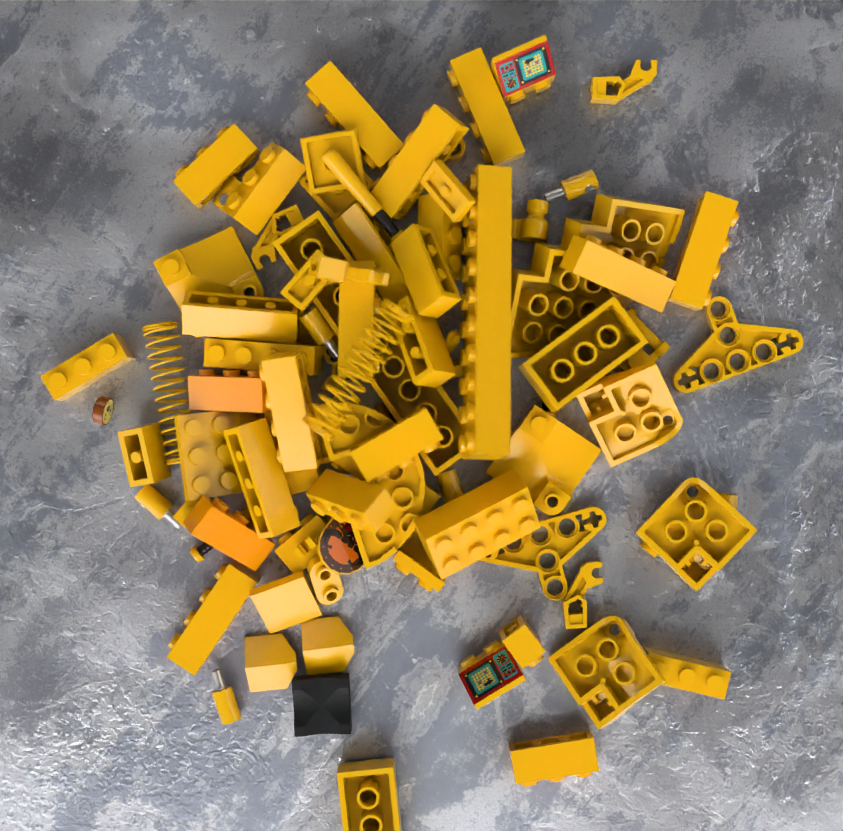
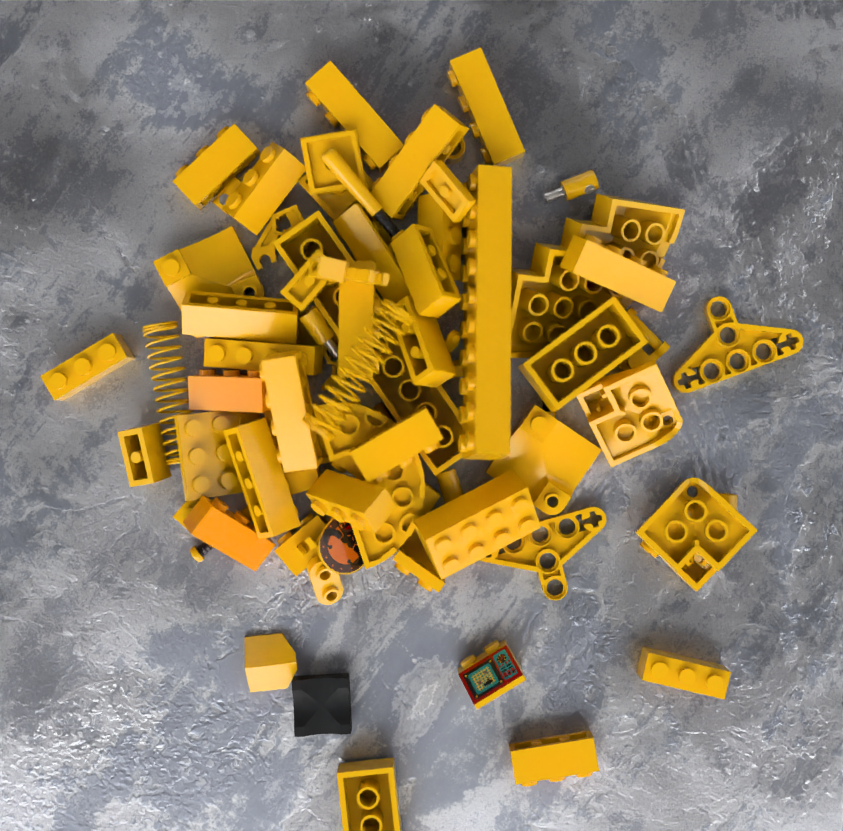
(103, 410): dark orange tile -> none
(156, 504): yellow piece -> none
(213, 617): yellow brick -> none
(225, 700): yellow piece -> none
(285, 602): yellow tile -> none
(326, 645): yellow slope -> none
(522, 642): yellow brick -> none
(524, 70): slope -> none
(535, 226): yellow piece -> none
(577, 589): yellow piece -> none
(606, 670): yellow slope -> none
(637, 79): yellow piece -> none
(702, 250): yellow brick -> none

